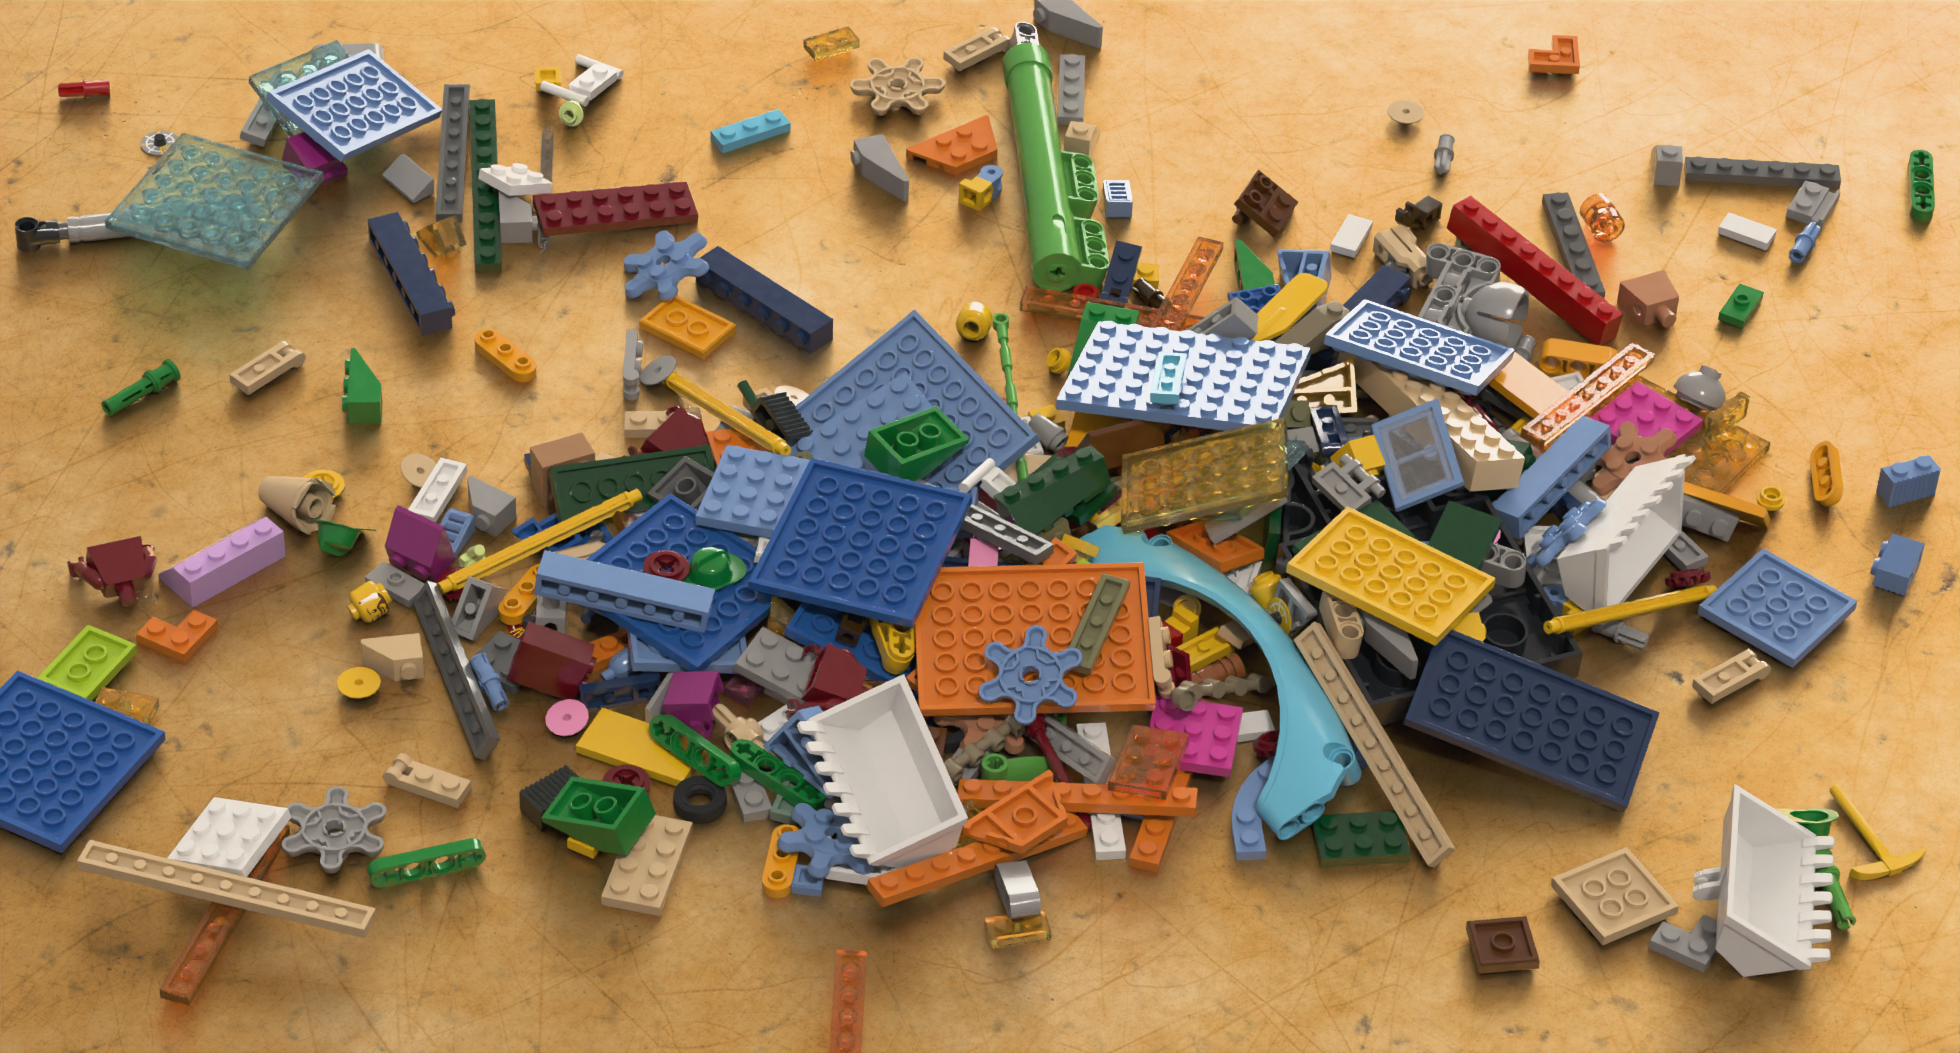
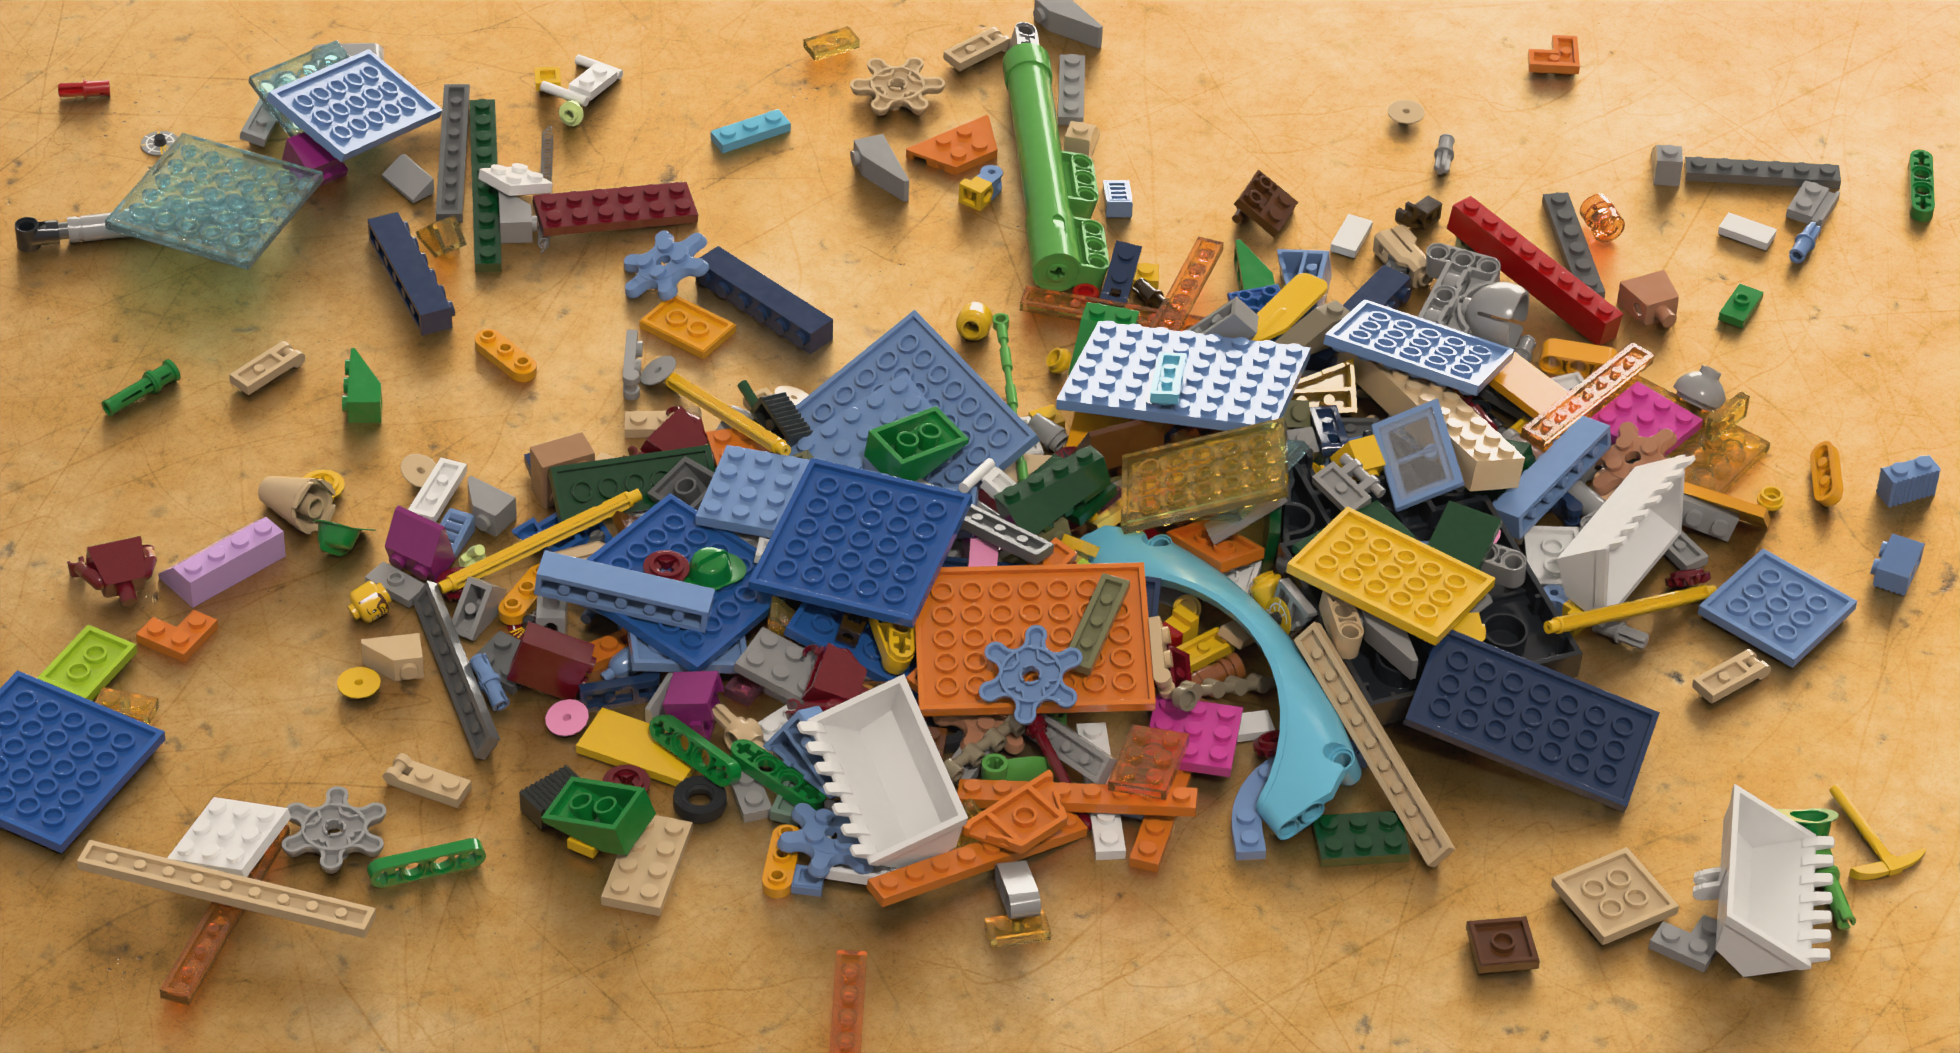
(1568, 531): medium blue plate -> none

